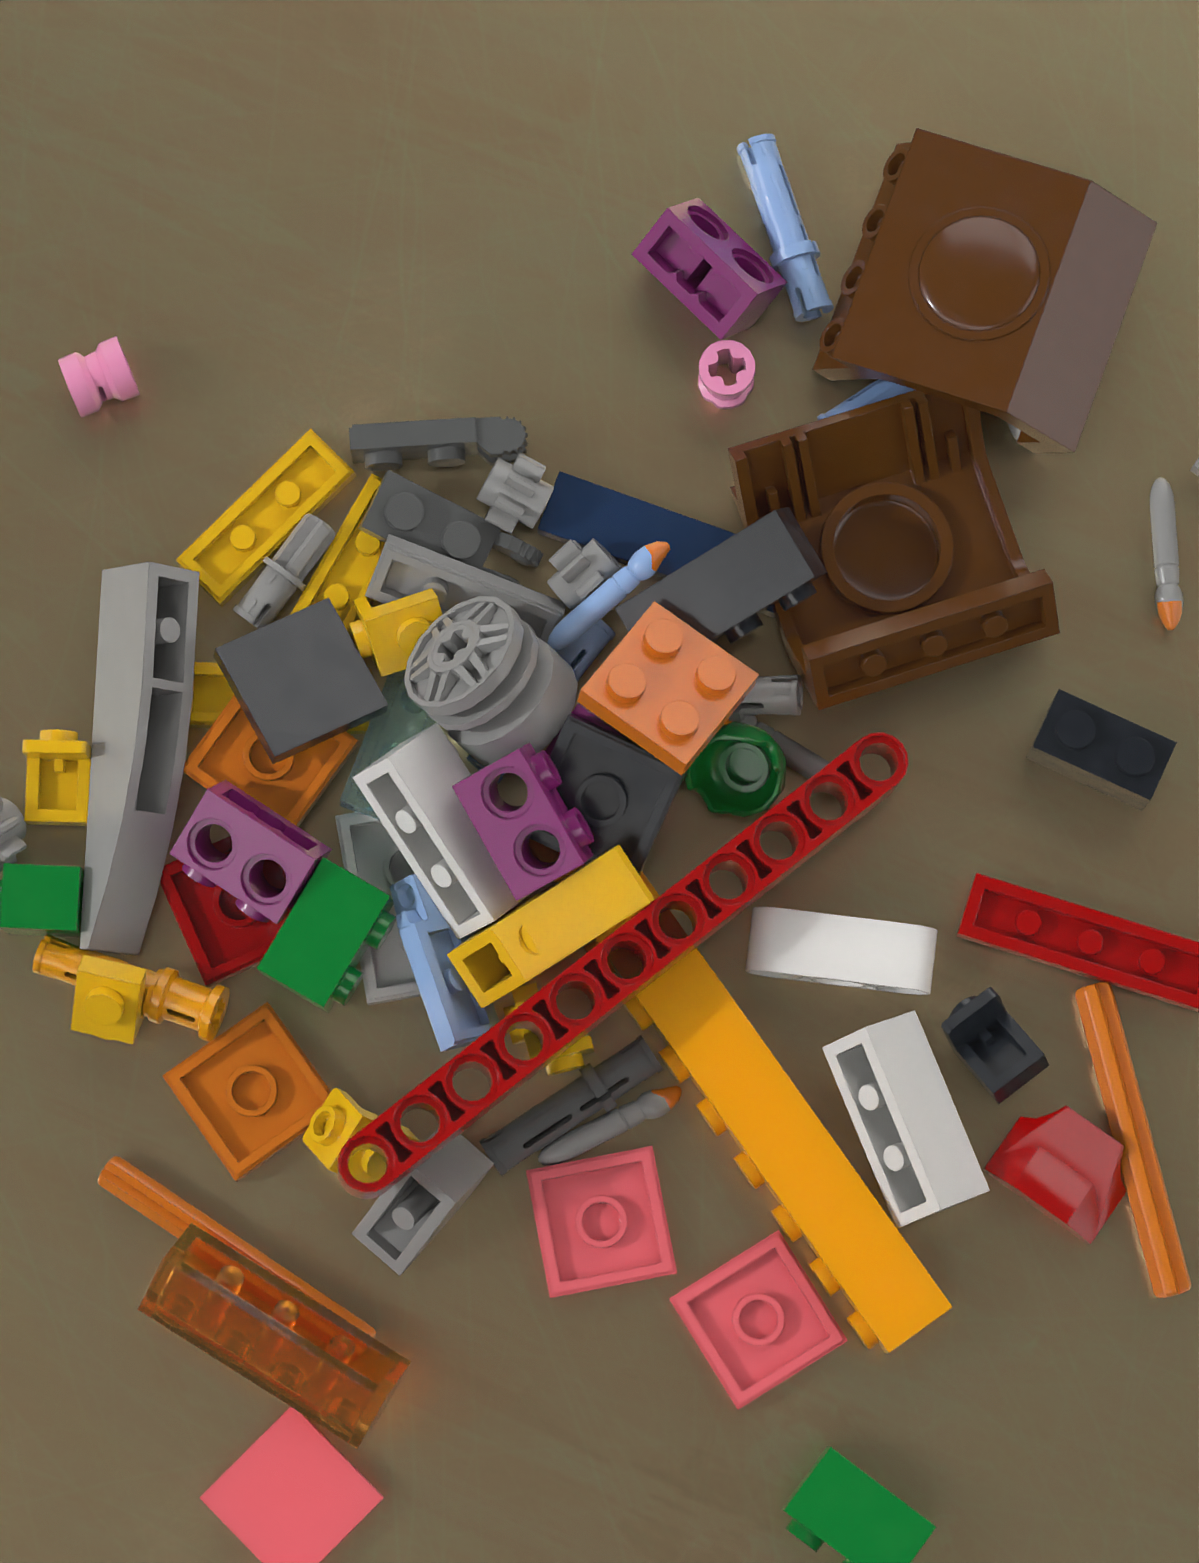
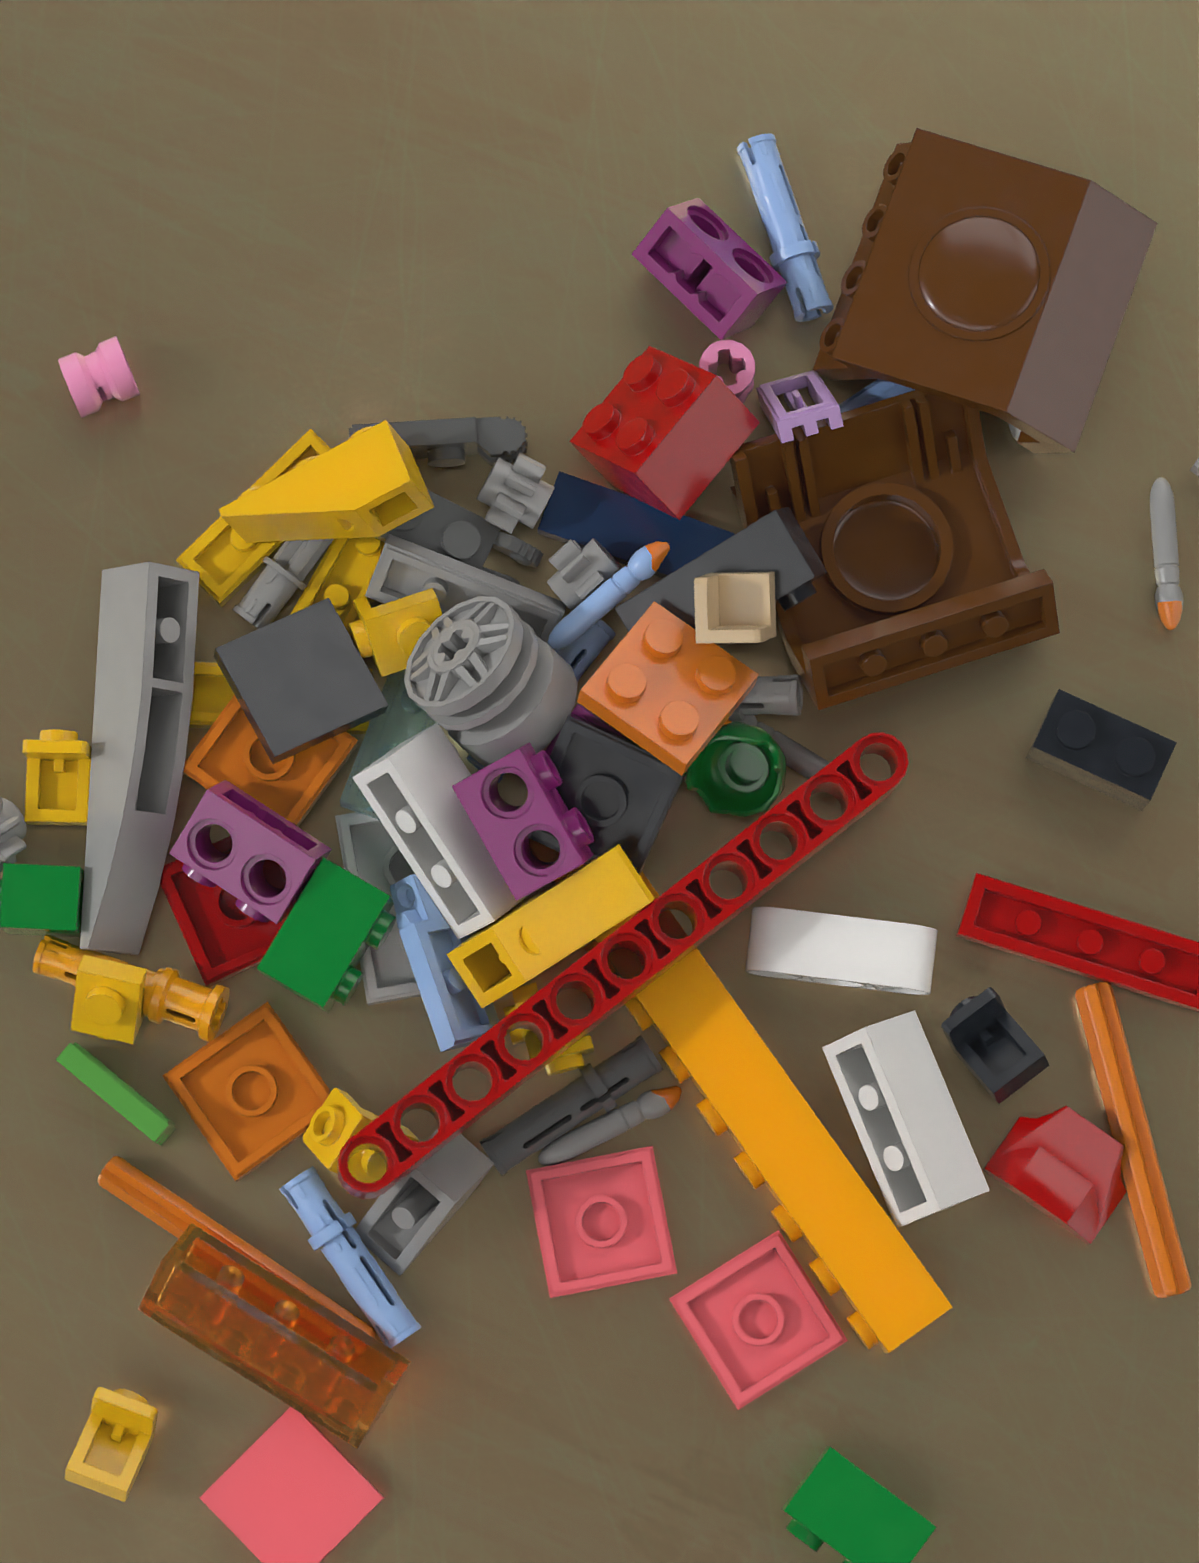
(113, 1443): none -> yellow bracket
(116, 1093): none -> bright green tile
(343, 493): none -> yellow slope
(350, 1258): none -> light blue pin
(664, 431): none -> red brick
(735, 607): none -> tan panel
(800, 414): none -> lavender tile

